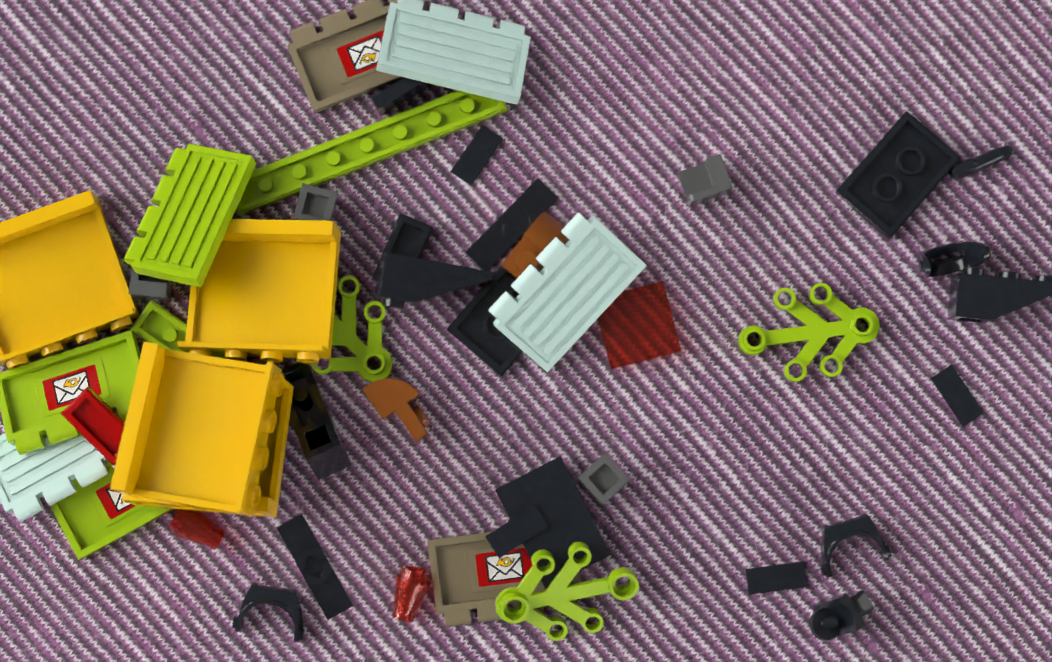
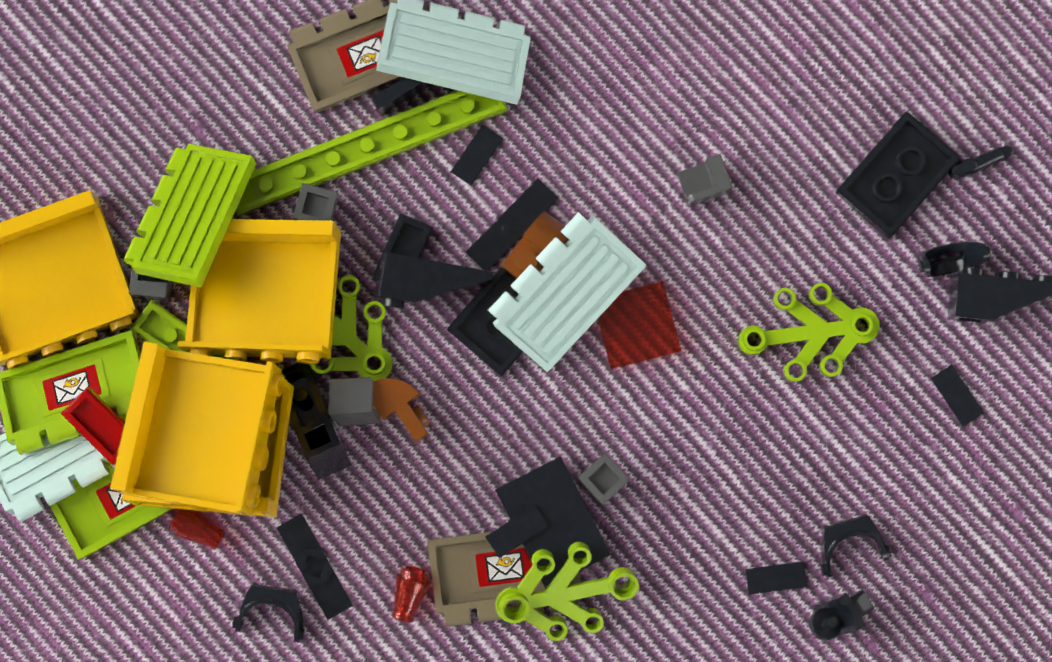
(352, 401): none -> dark grey panel

